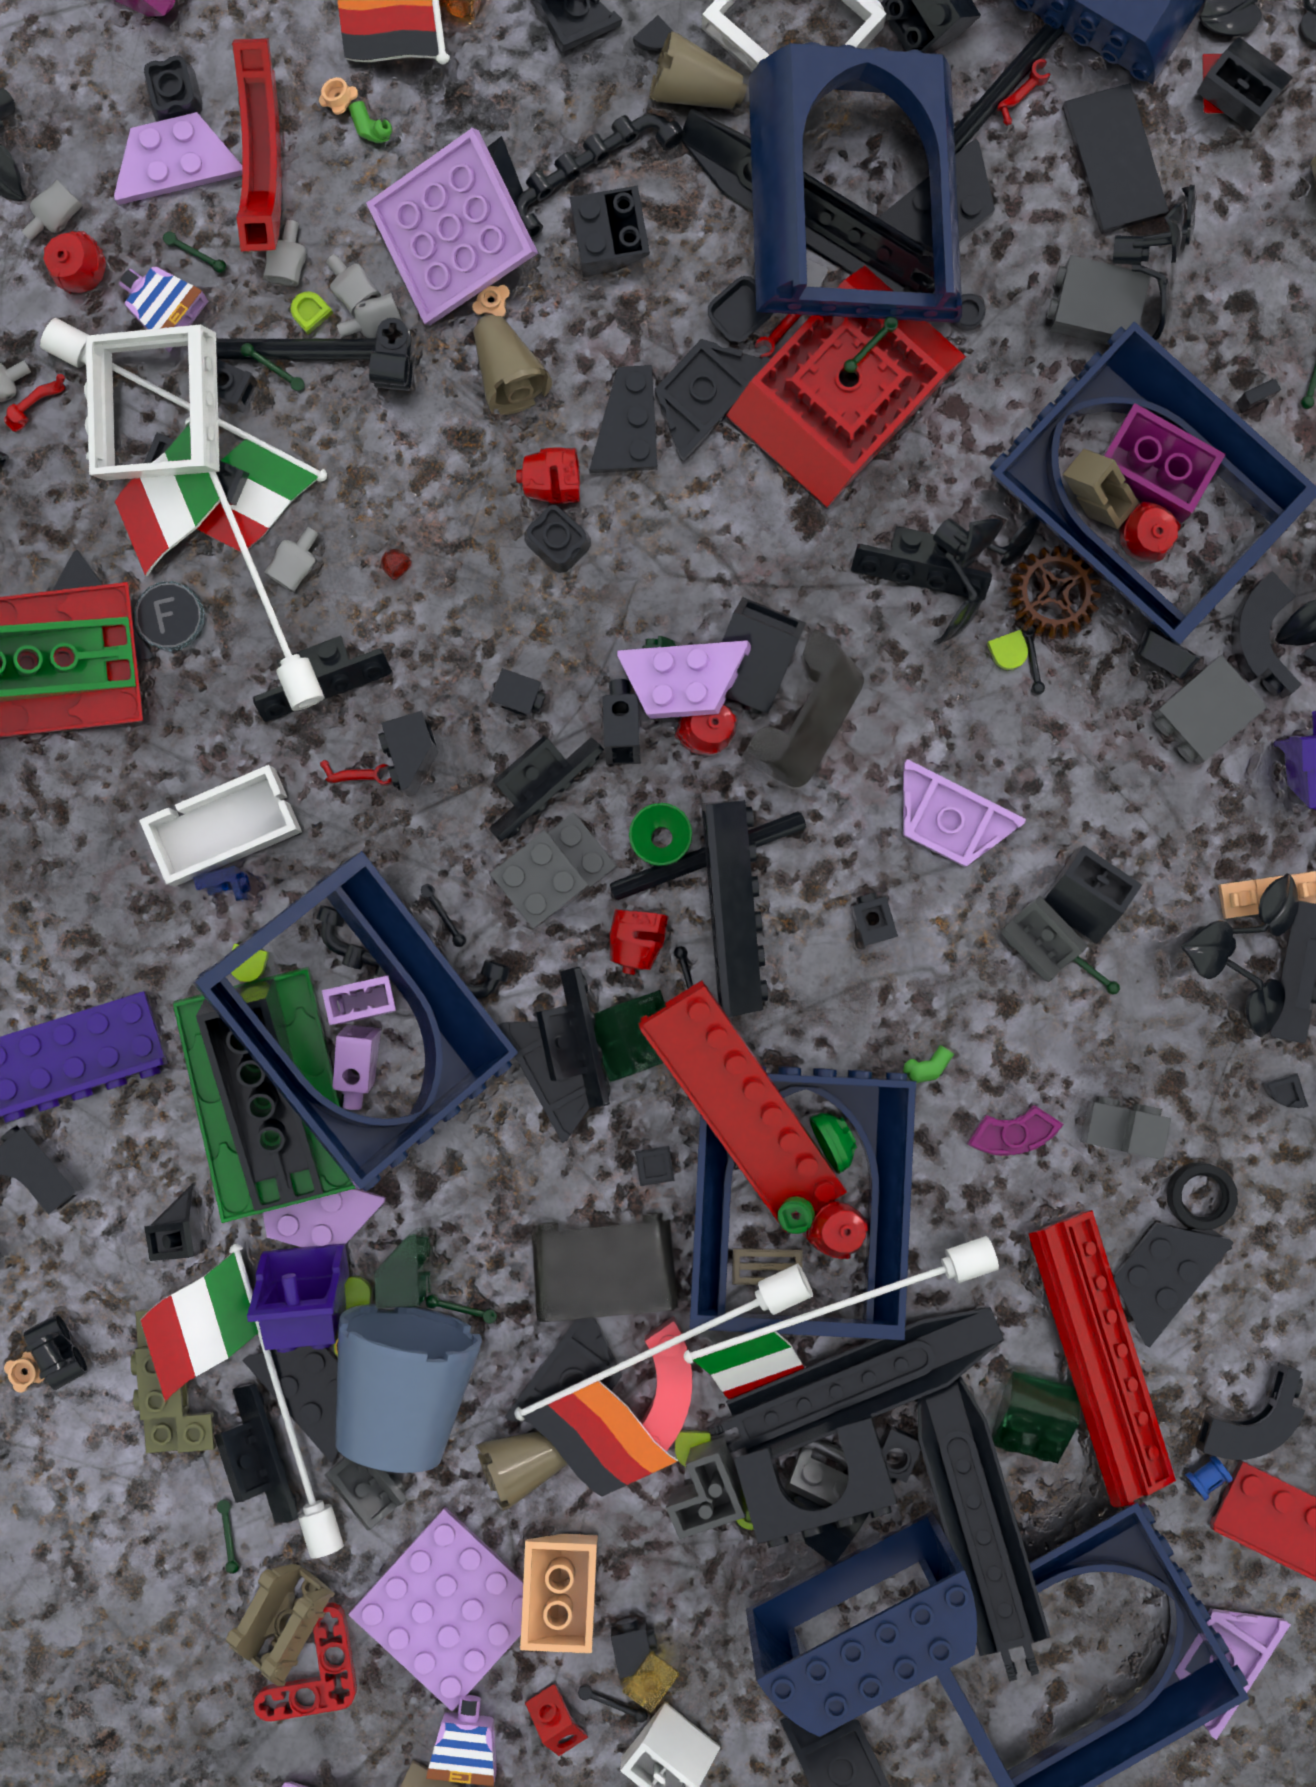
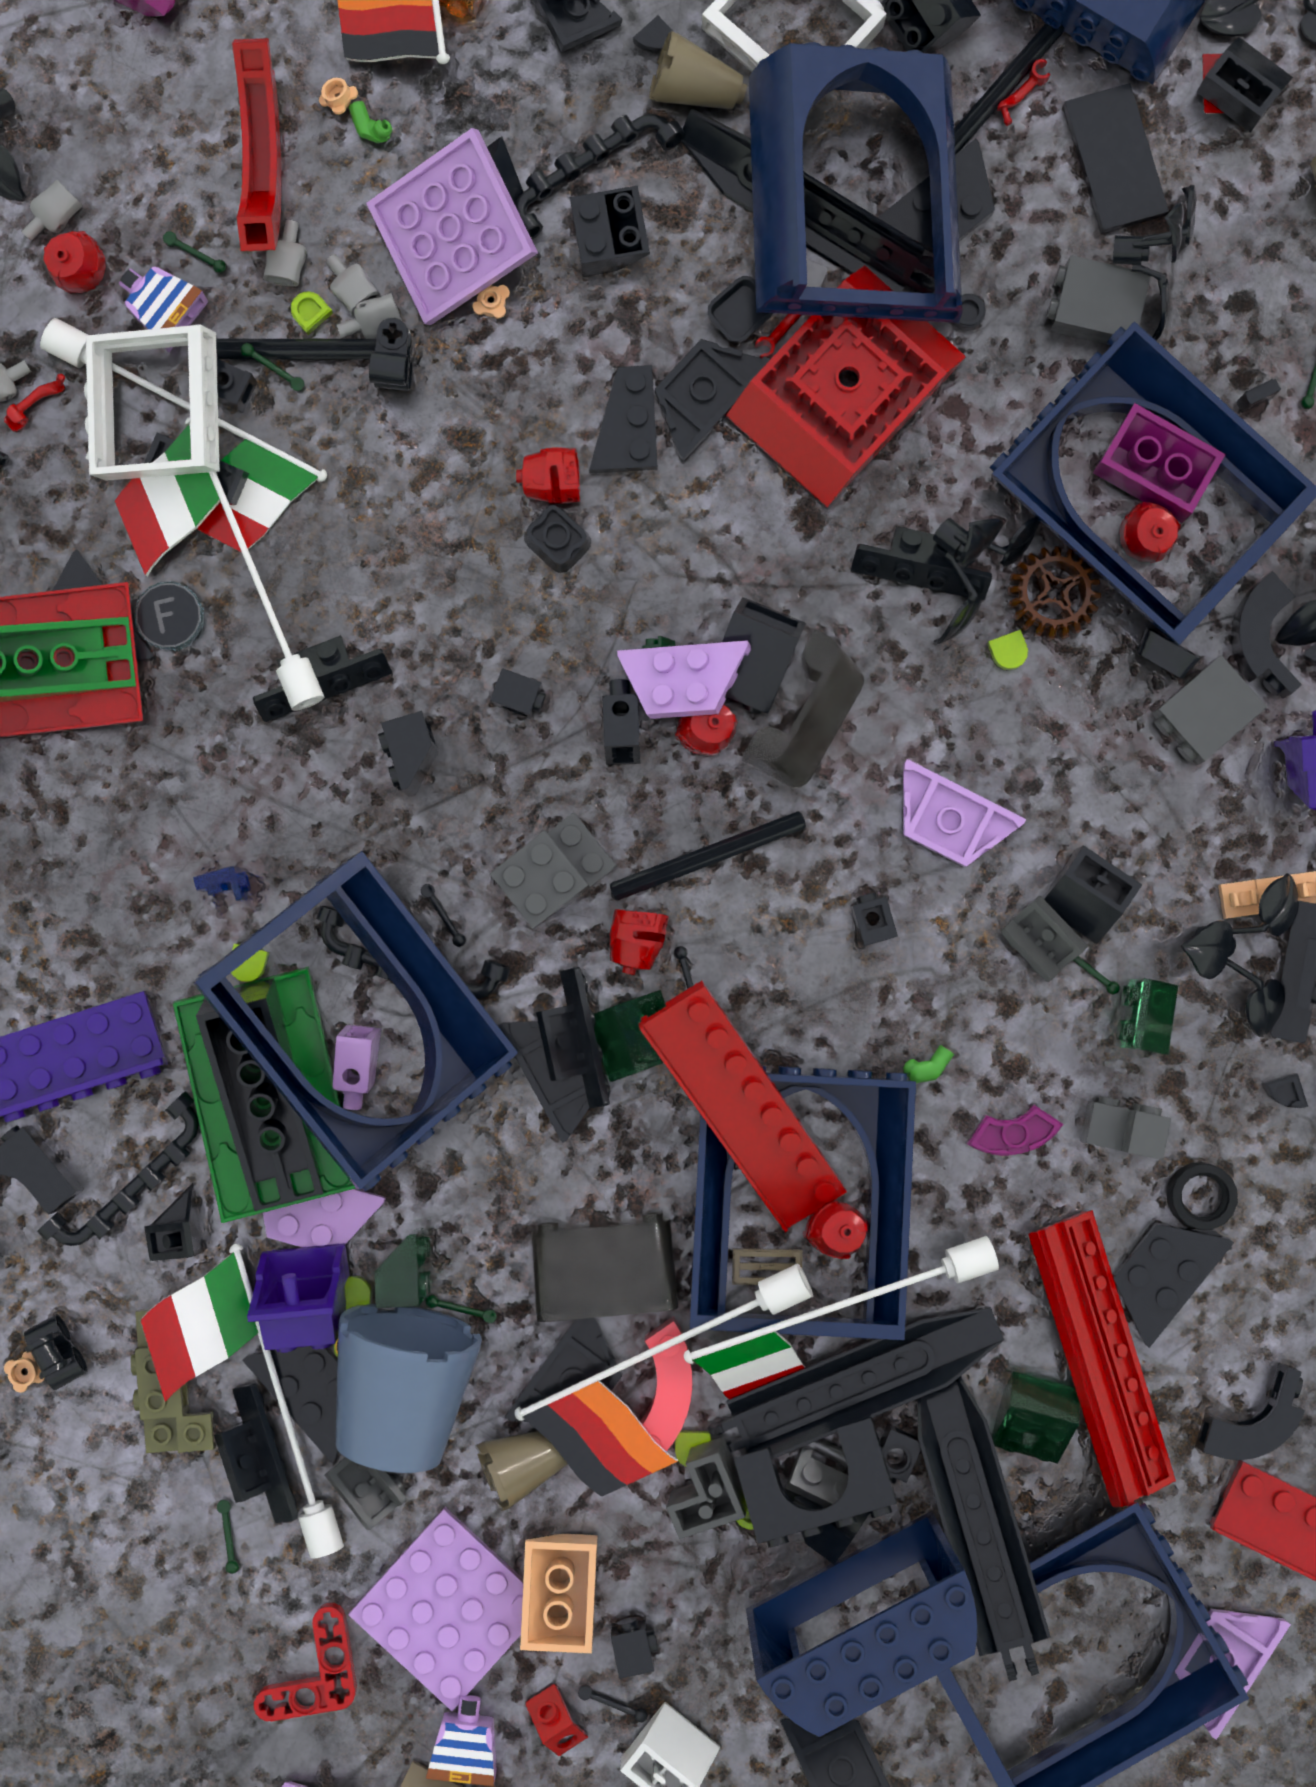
(126, 1198): none -> black bar
(172, 88): black piece -> none
(172, 158): lavender wing -> none
(220, 826): white piece -> none
(268, 1618): dark tan piece -> none
(292, 561): light grey piece -> none
(355, 774): red piece -> none
(359, 1000): lavender torso -> none
(395, 563): clear red hinge -> none
(508, 367): dark tan cone -> none
(536, 779): black bracket -> none
(650, 1682): clear yellow bracket -> none
(654, 818): green piece -> none
(654, 1165): black tile -> none
(732, 906): black slope -> none
(796, 1215): green tile -> none
(834, 1139): green piece -> none
(890, 325): dark green hinge -> none
(1037, 687): black hinge -> none
(1100, 488): dark tan piece -> none
(1147, 1015): none -> clear green slope
(1209, 1477): blue bush -> none

